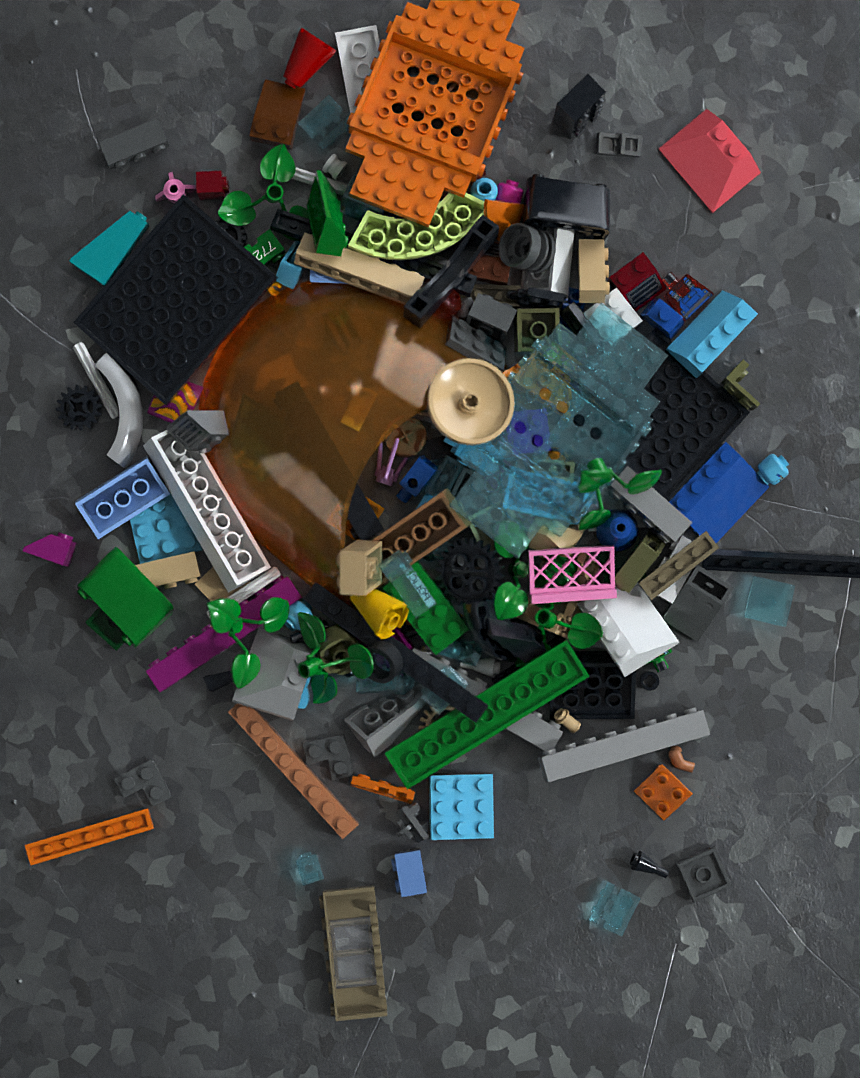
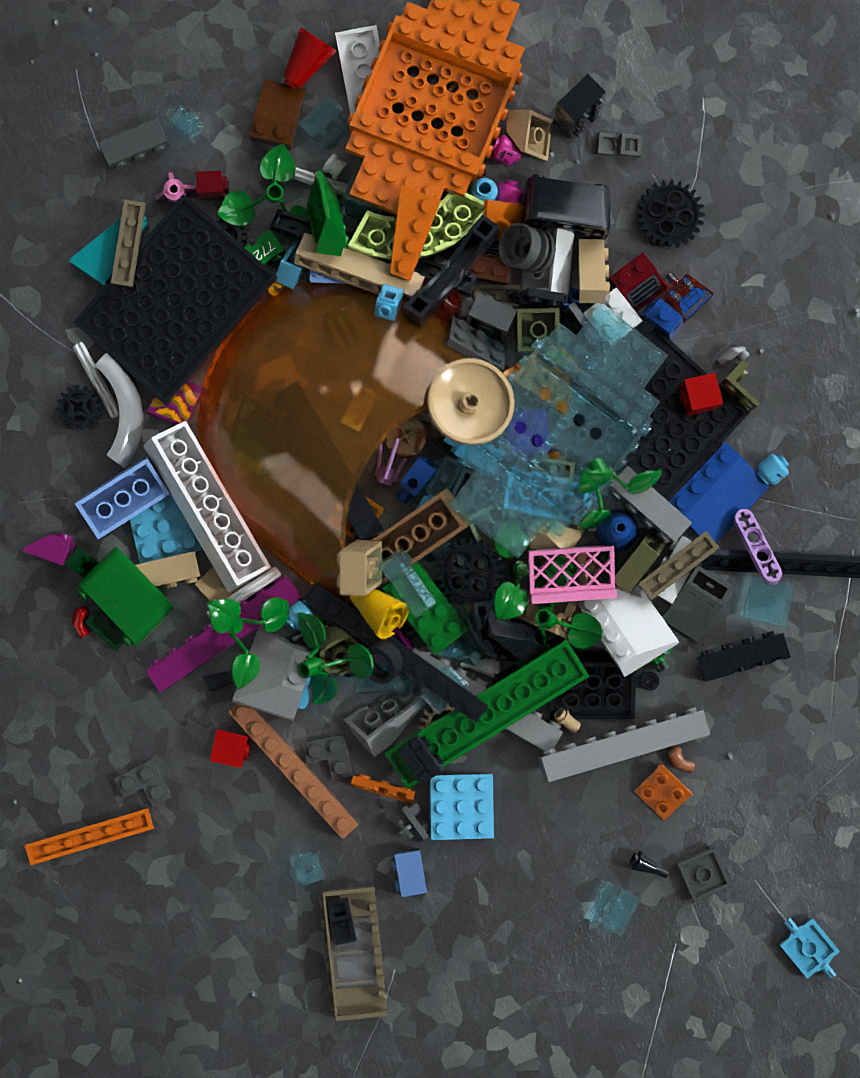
(77, 621): none -> red arm
(81, 562): none -> dark green plate
(128, 243): none -> dark tan plate
(187, 122): none -> clear light blue brick
(199, 429): dark grey slope -> none
(230, 748): none -> red head
(341, 921): none -> black slope
(389, 302): none -> medium azure window
(412, 226): none -> orange wing
(420, 758): none -> black brick
(505, 151): none -> dark pink head
(530, 132): none -> tan slope
(660, 197): none -> black gear
(700, 394): none -> red head
(710, 159): coral slope -> none
(711, 332): medium azure slope -> none
(731, 353): none -> light grey arm
(743, 656): none -> black wedge
(754, 548): none -> lavender beam
(809, 948): none -> medium azure plate

